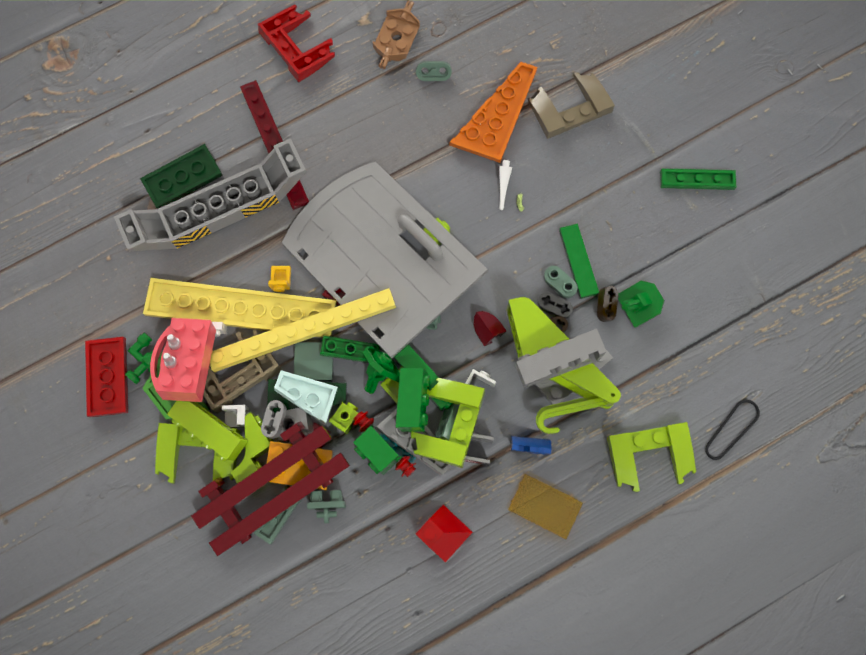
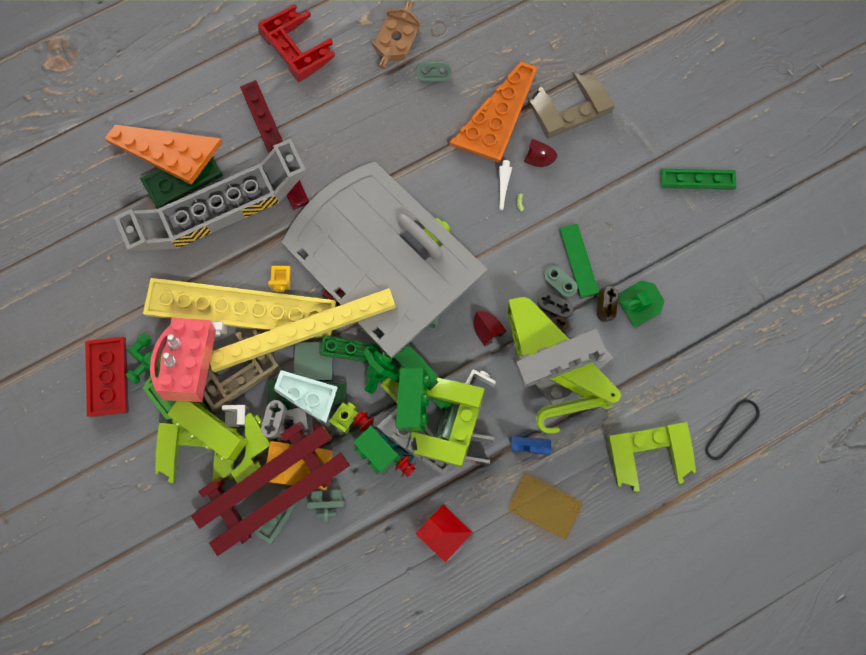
(170, 151): none -> orange wing
(540, 154): none -> dark red brick

